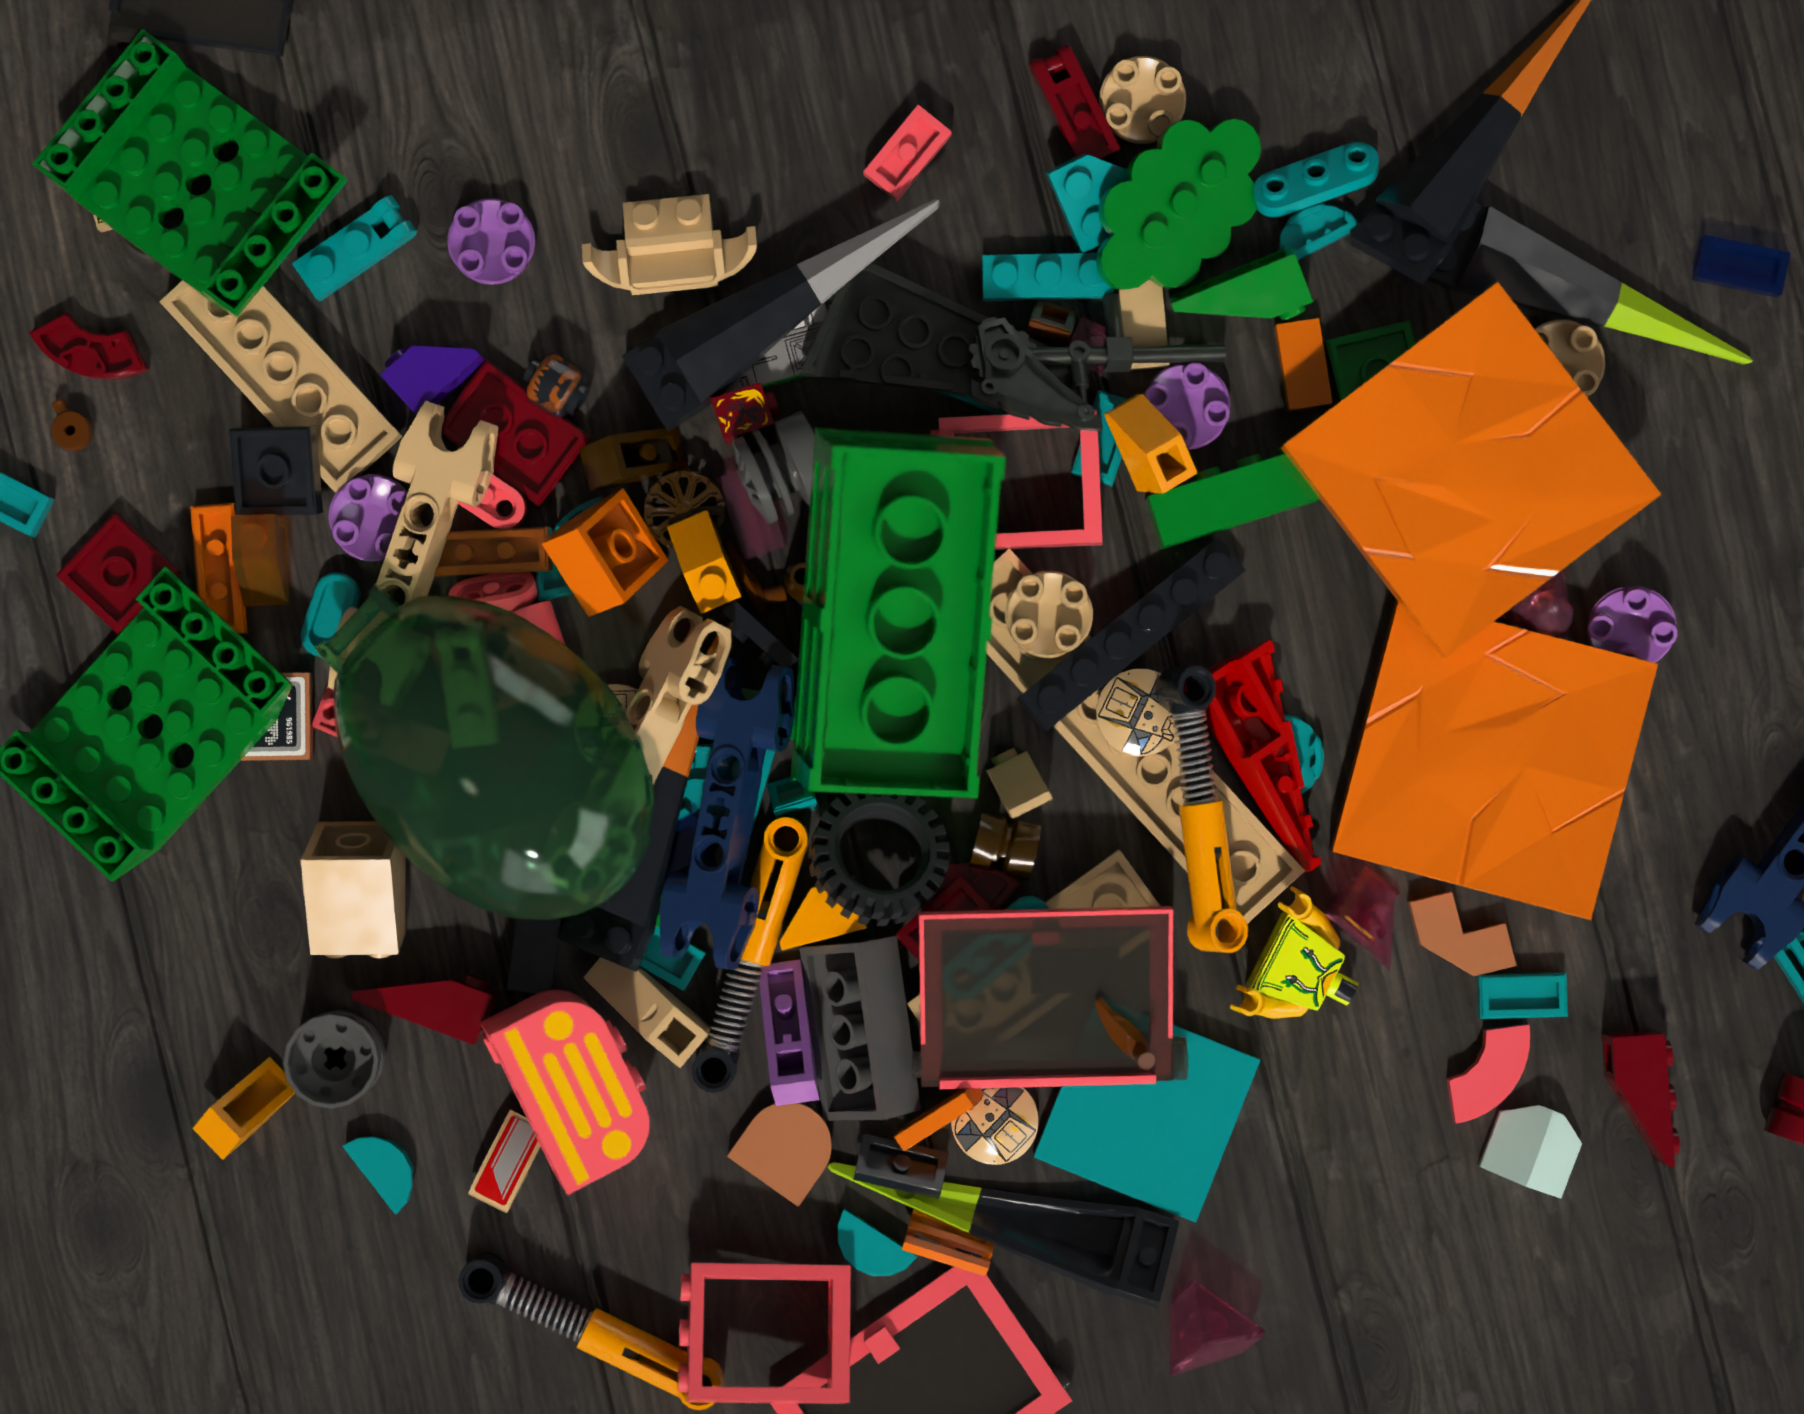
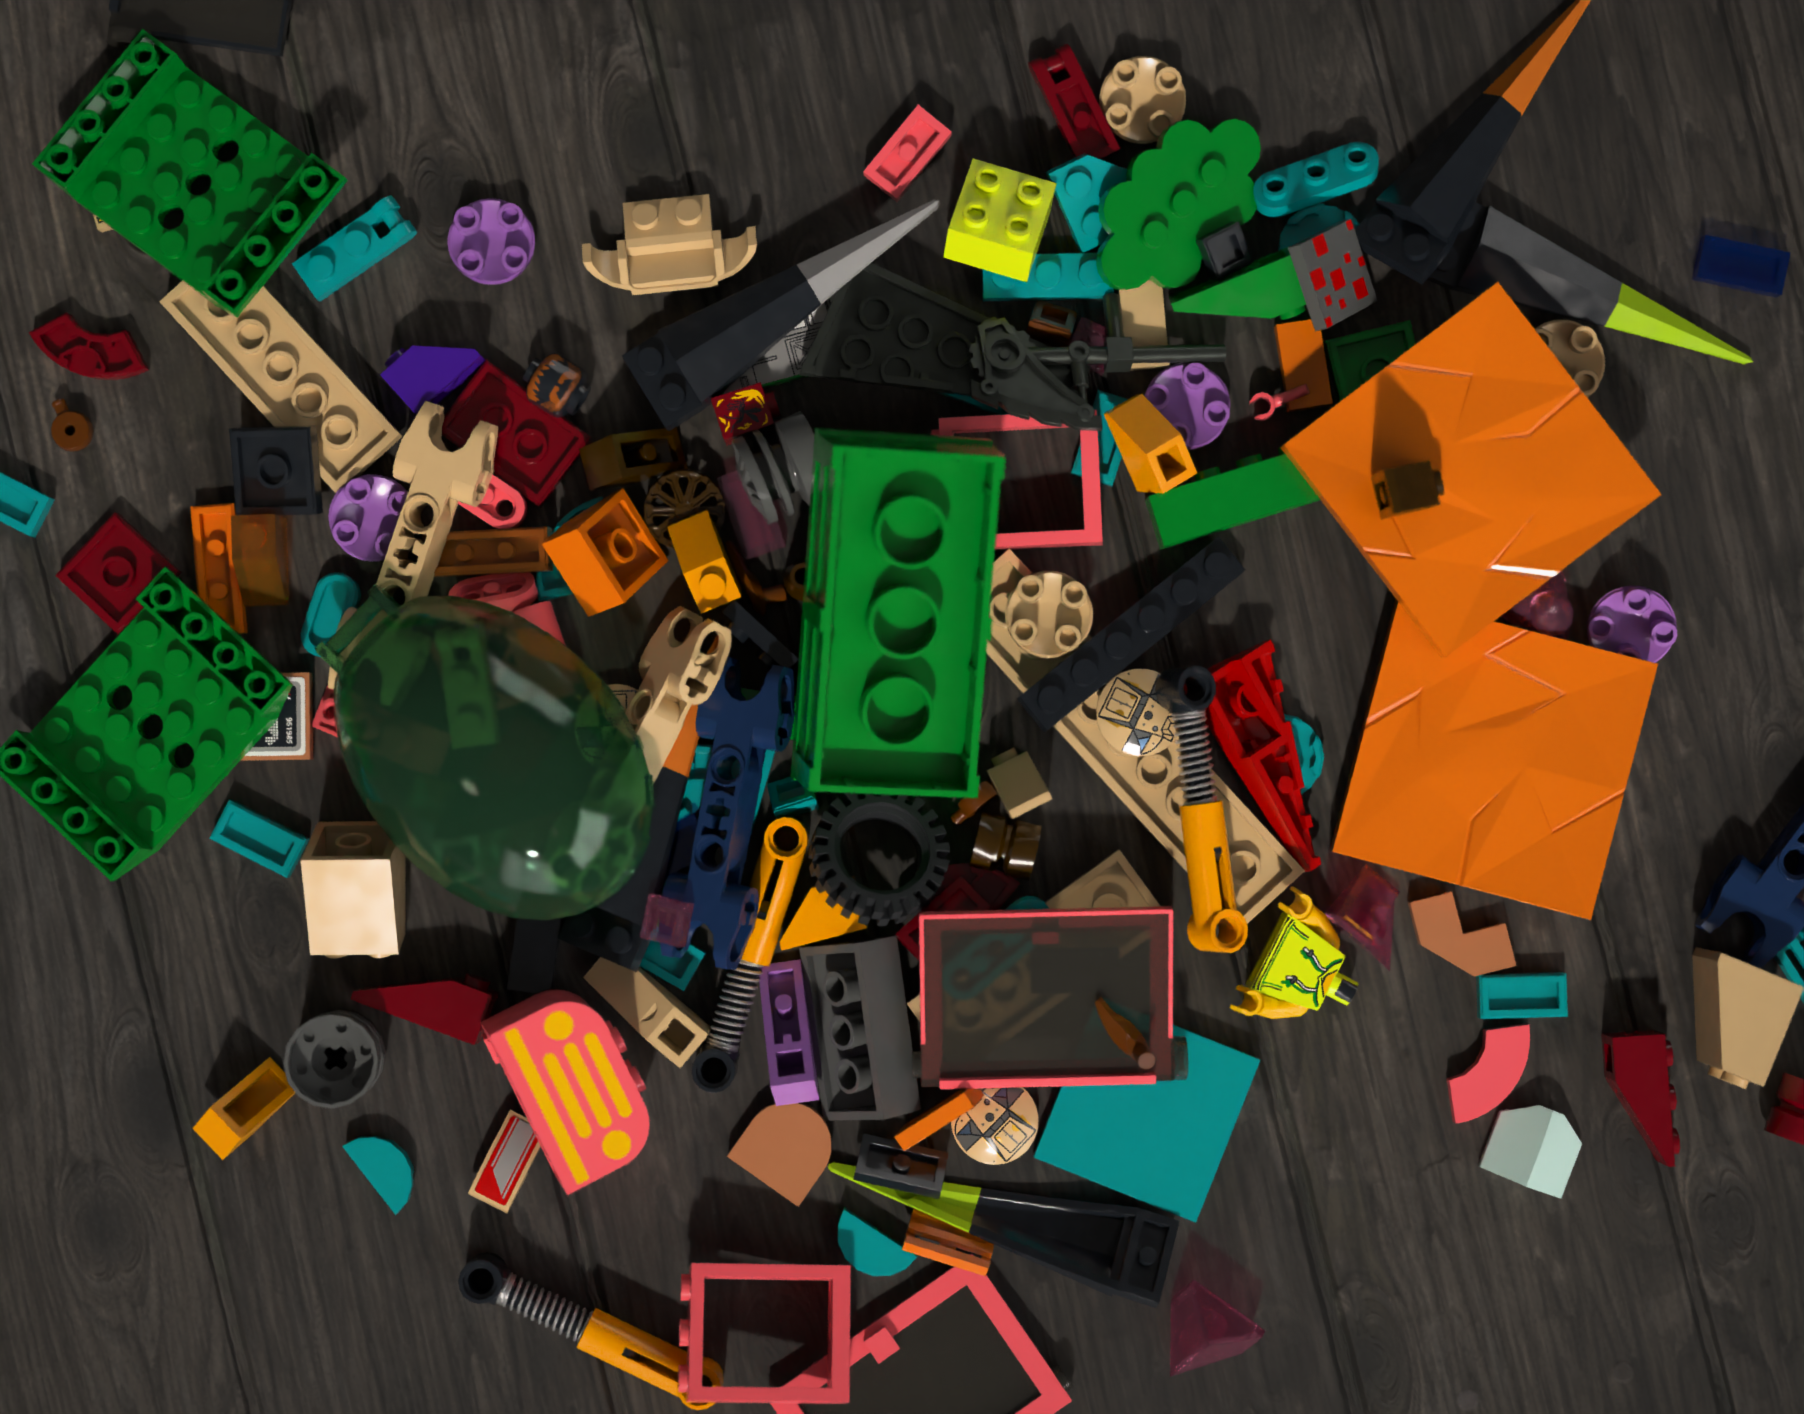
(259, 838): none -> teal tile
(667, 920): none -> clear pink tile
(970, 806): none -> reddish brown piece
(999, 220): none -> neon yellow brick
(1224, 250): none -> black tile
(1279, 399): none -> coral hand
(1332, 274): none -> dark grey tile
(1407, 489): none -> dark brown slope
(1739, 1016): none -> tan slope

